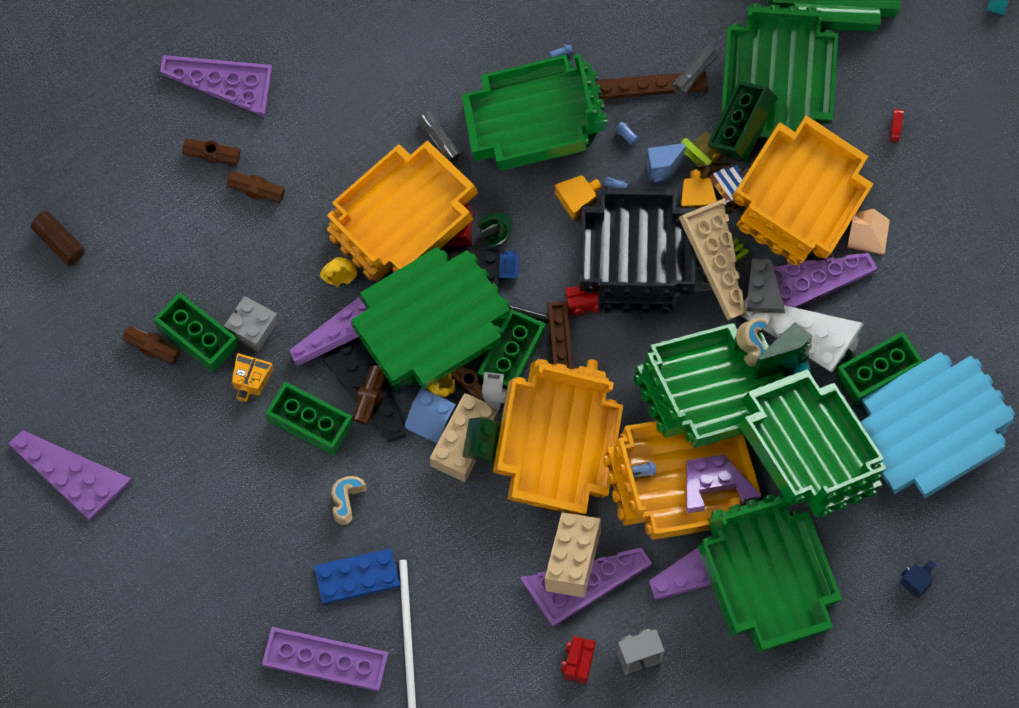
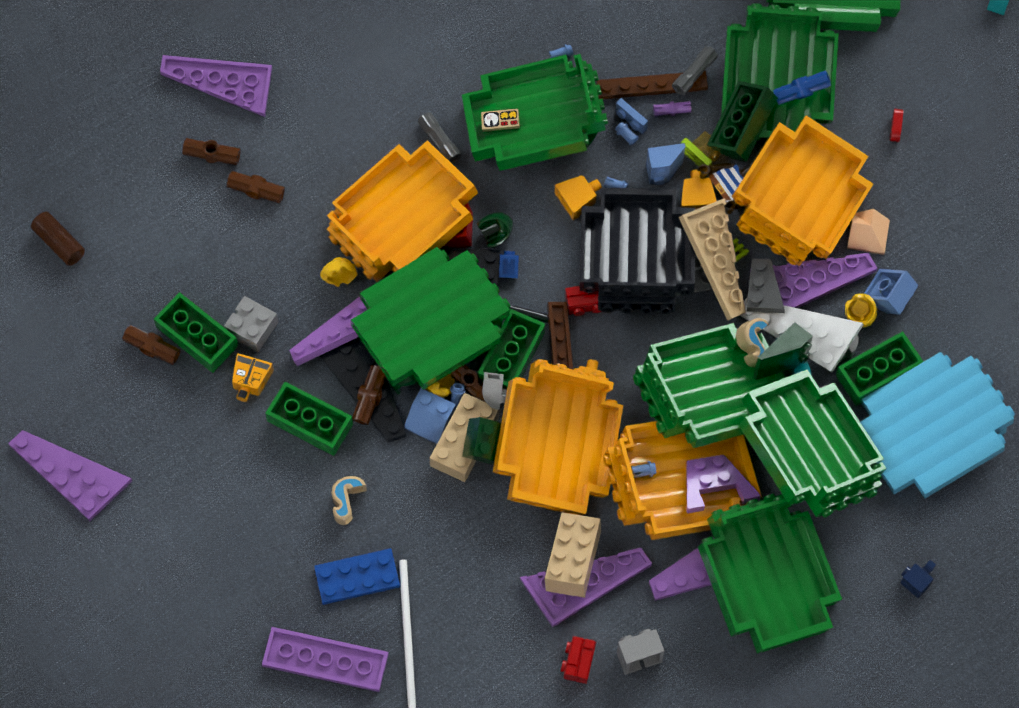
(457, 392): none -> medium blue pin
(500, 120): none -> tile
(635, 119): none -> medium blue plate
(672, 108): none -> medium lavender pin
(802, 87): none -> blue piece
(861, 309): none -> yellow hair
(891, 290): none -> medium blue slope

